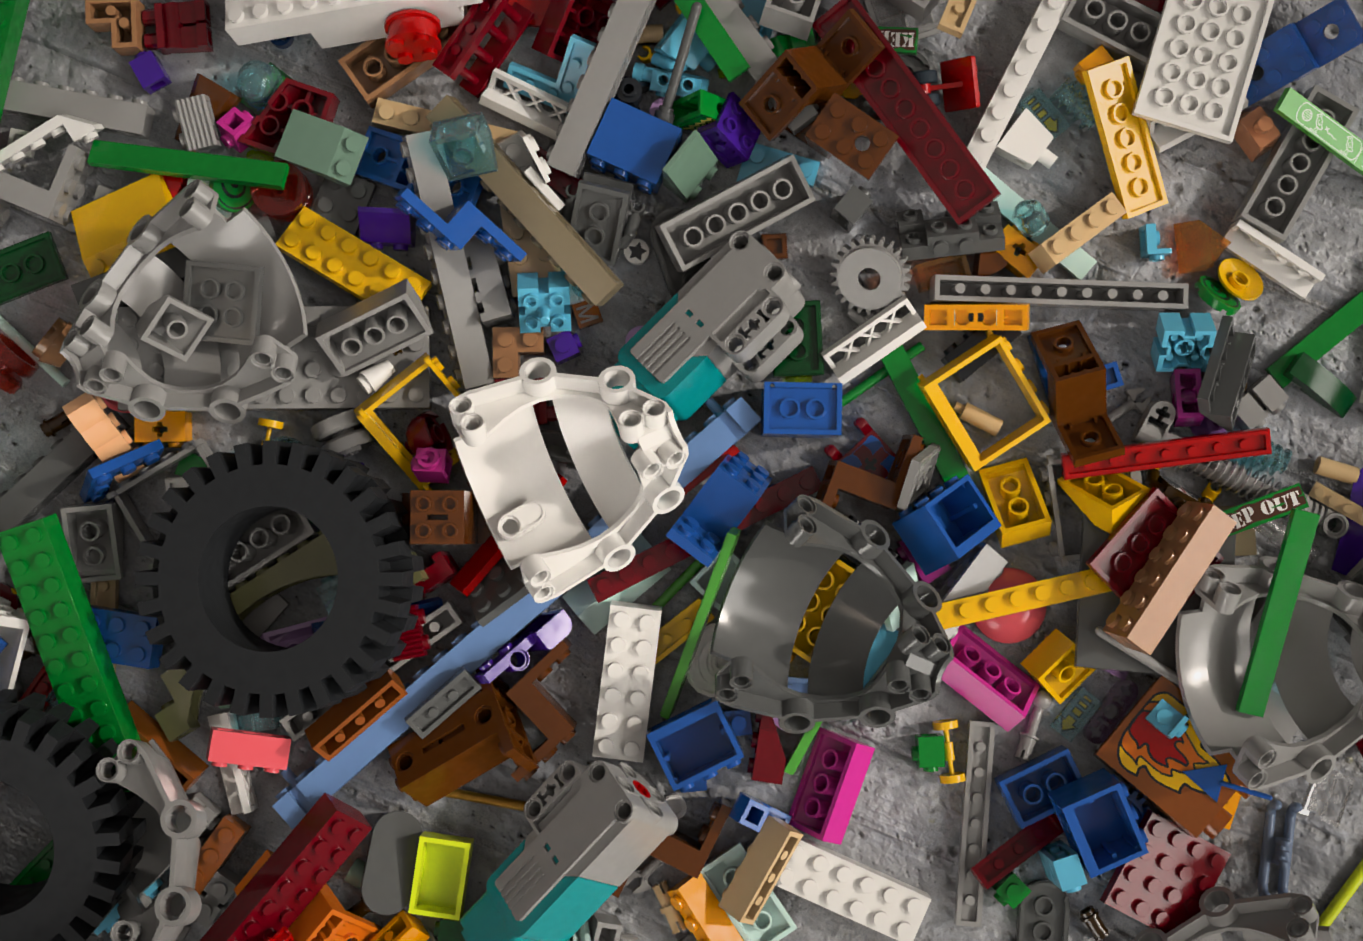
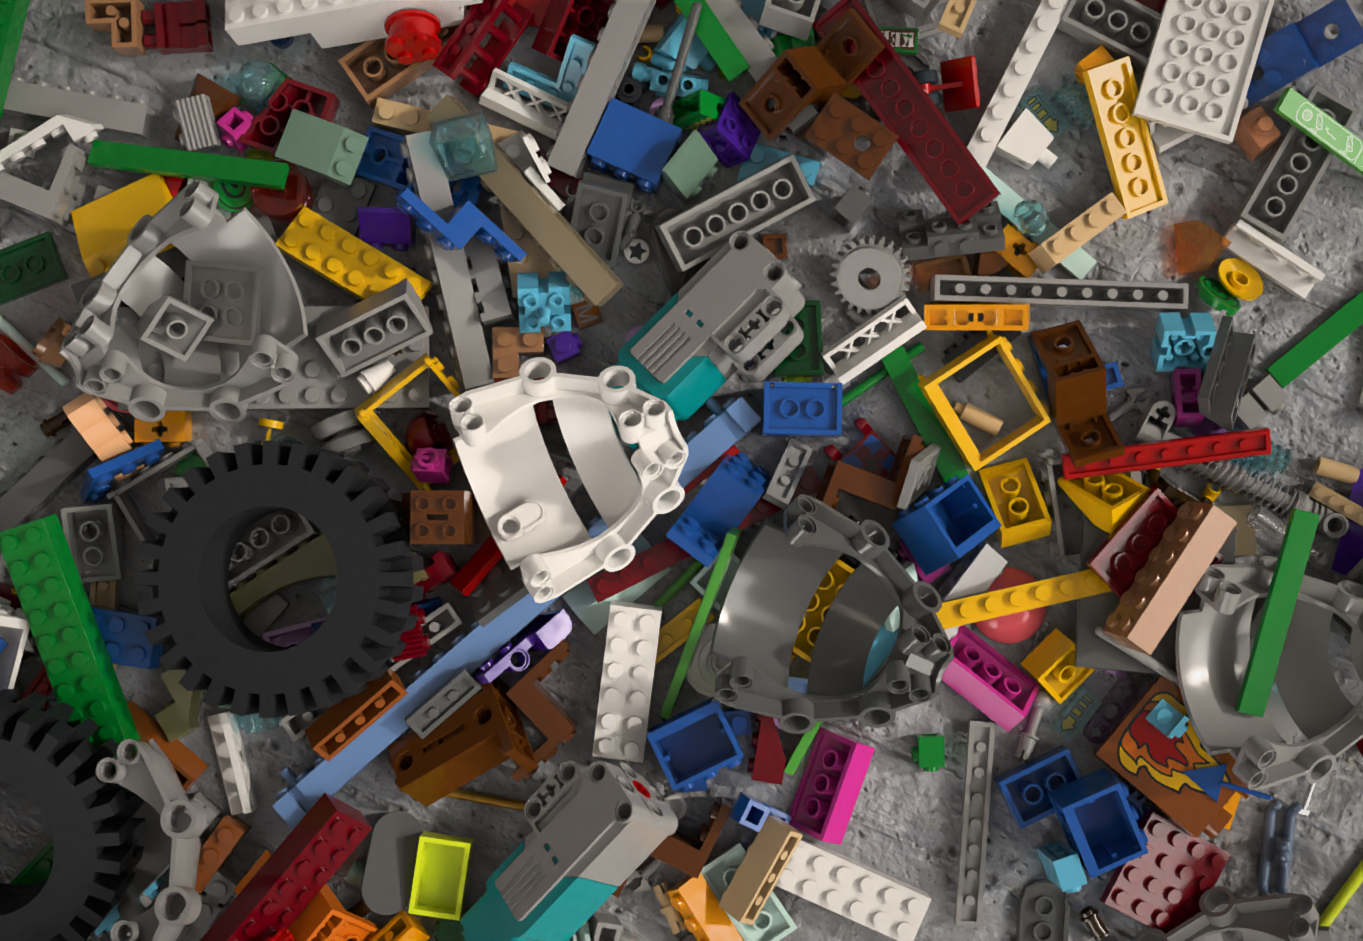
(150, 71): dark purple brick -> none
(248, 749): coral brick -> none
(787, 473): none -> light grey plate
(950, 777): yellow wheel -> none
(1010, 890): green brick -> none
(1016, 851): dark red plate -> none
(1149, 240): medium azure bracket -> none
(1267, 508): tile -> none
(1320, 384): dark green slope -> none

